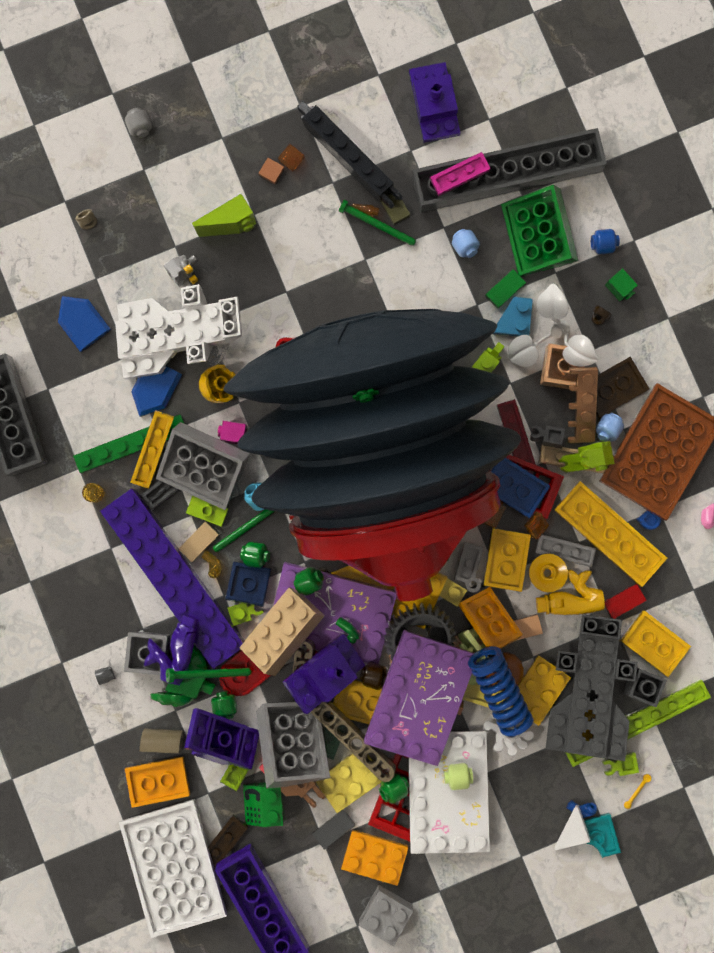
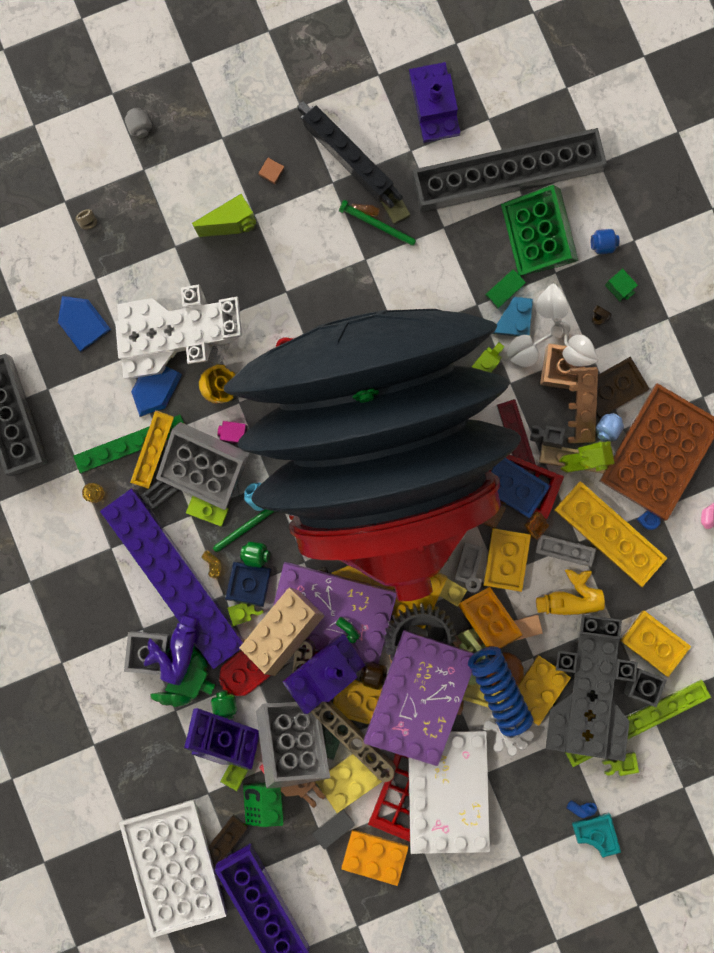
(104, 675): dark grey hose -> none
(157, 781): light orange plate -> none
(161, 741): dark tan brick -> none
(171, 674): green bar -> none
(181, 269): light grey piece -> none
(198, 541): tan tile -> none
(291, 157): clear orange plate -> none
(308, 581): green head -> none
(386, 915): light grey brick -> none
(394, 789): green head -> none
(458, 776): yellowish green head -> none
(460, 173): dark pink plate -> none
(465, 243): light blue head -> none
(558, 572): yellow dish -> none
(574, 831): white tile -> none
(624, 601): red tile -> none
(646, 778): yellow hinge -> none

